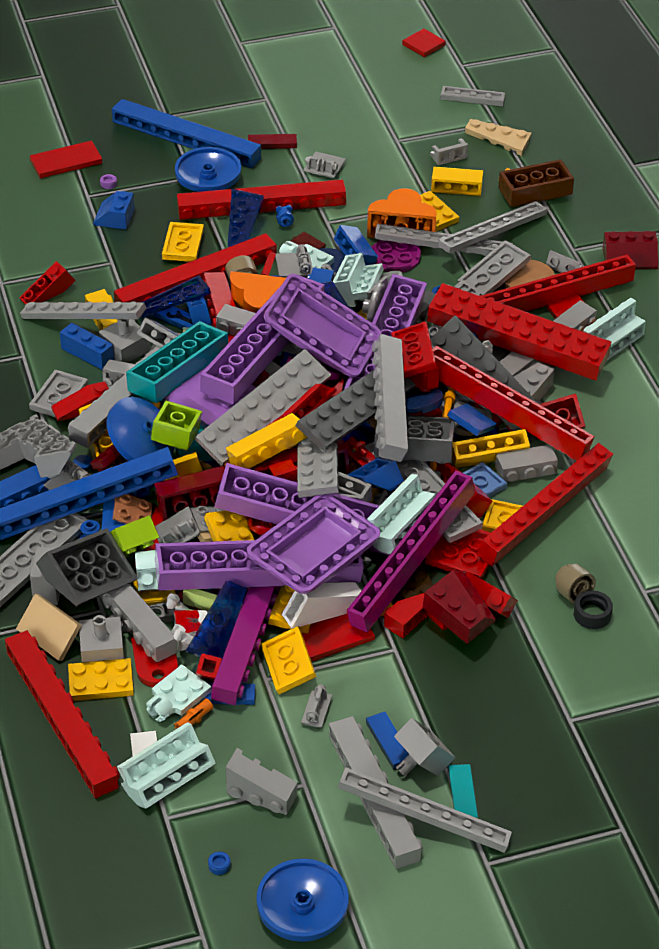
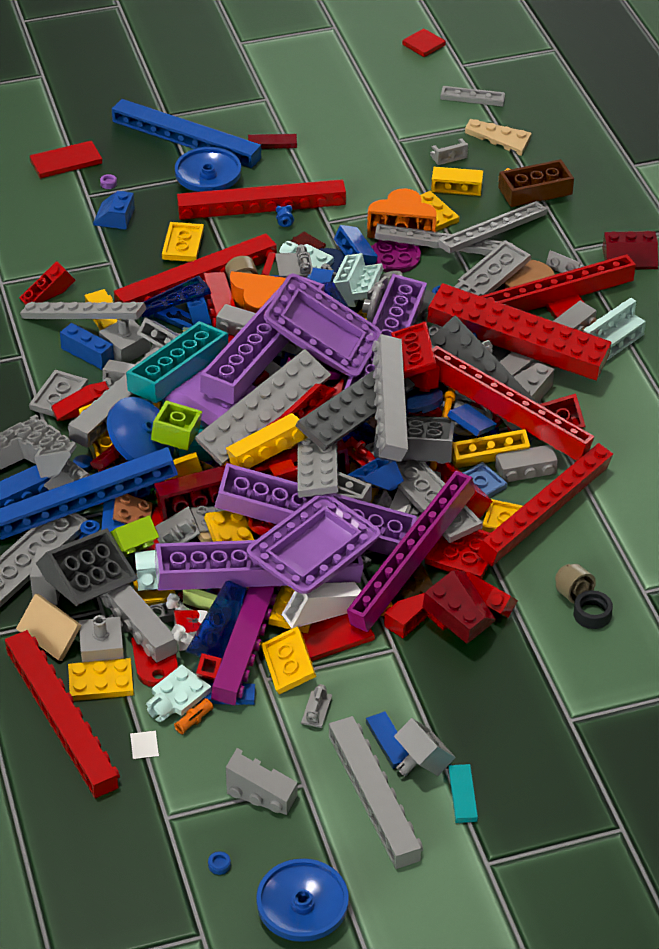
(165, 766): light aqua brick -> none
(243, 215): clear blue wing -> none
(323, 164): light grey hinge -> none
(399, 513): light aqua brick -> none
(424, 809): light grey plate -> none

